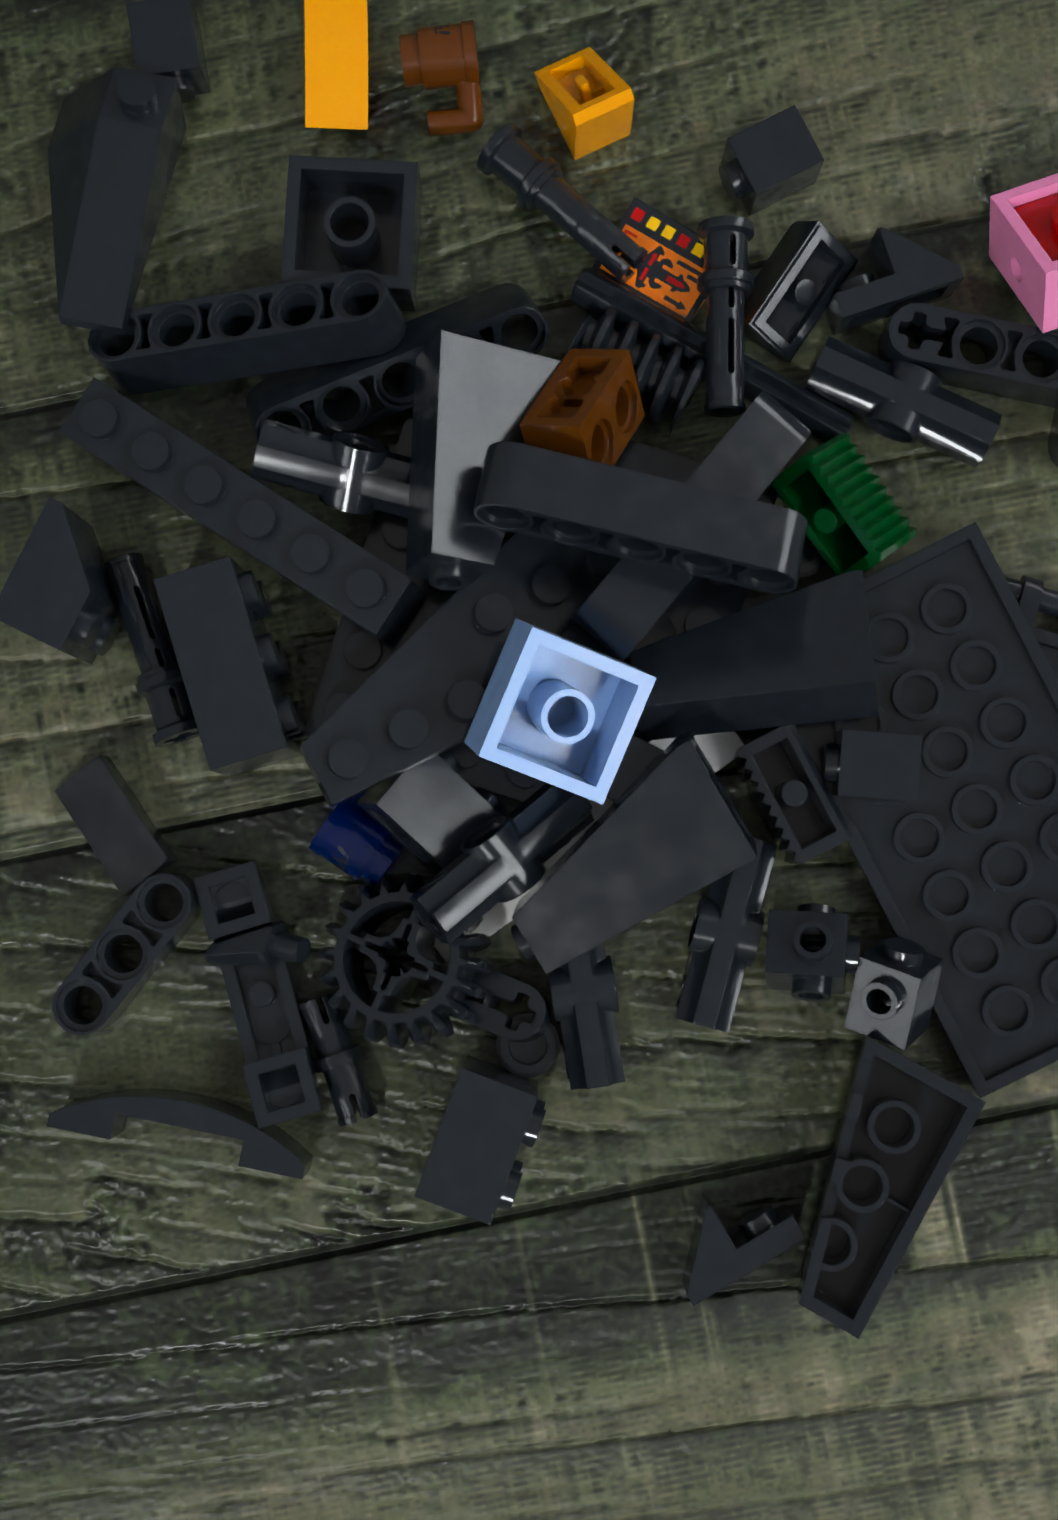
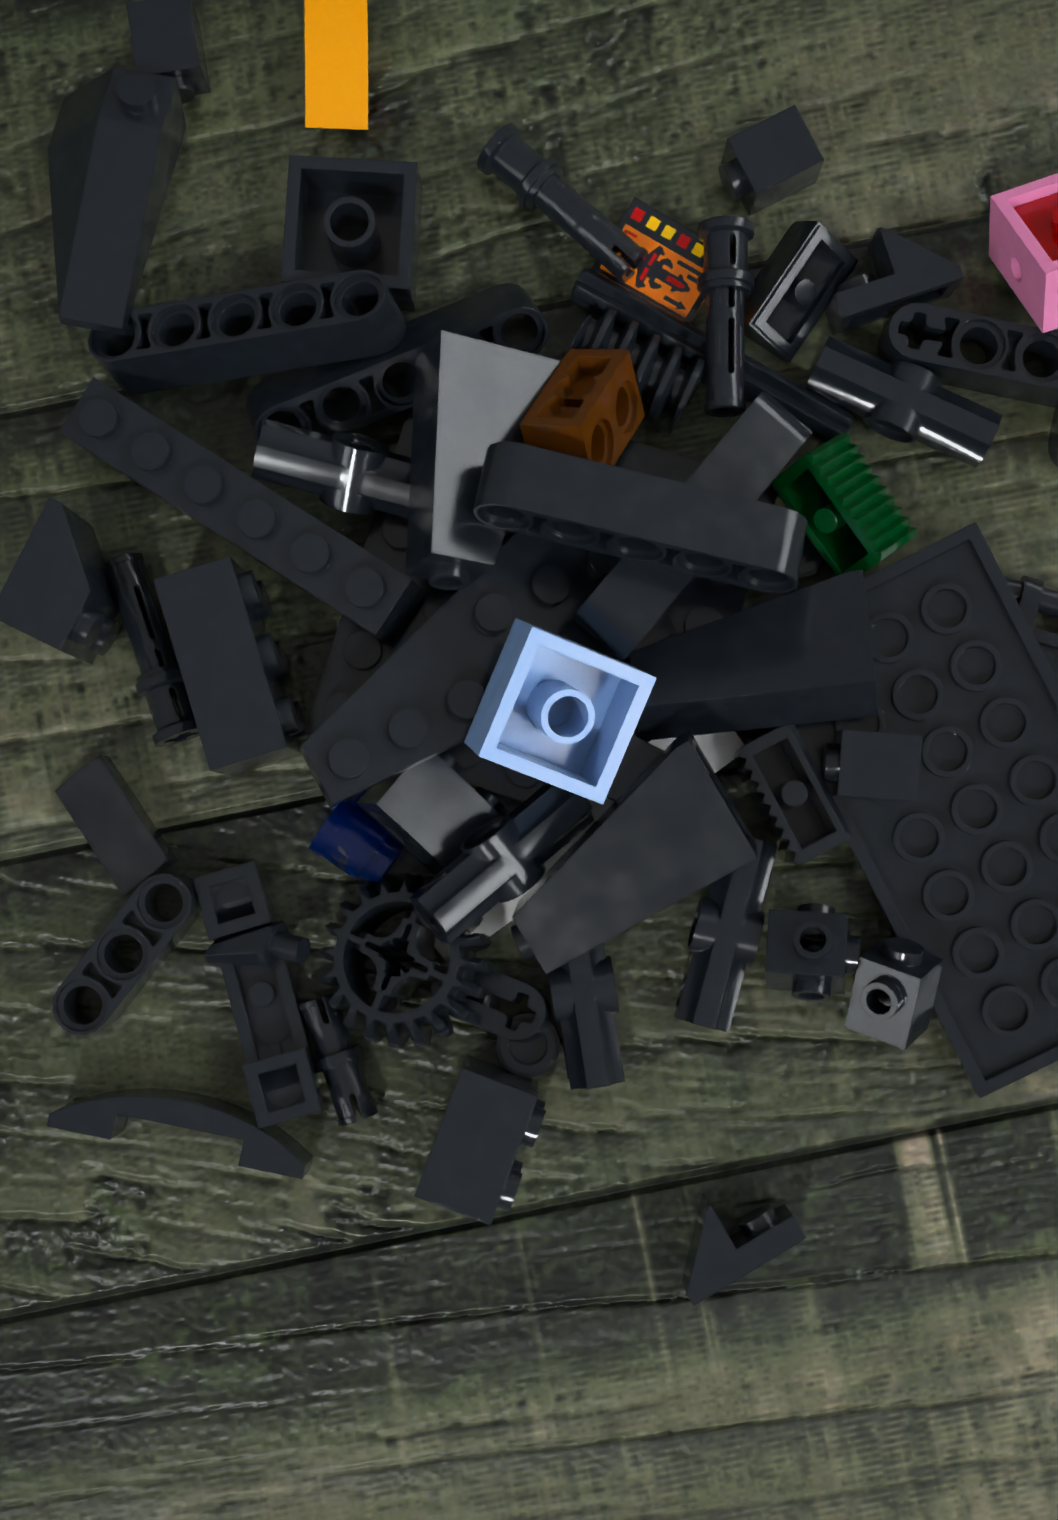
(444, 59): reddish brown piece -> none
(587, 101): light orange slope -> none
(883, 1174): black wedge -> none

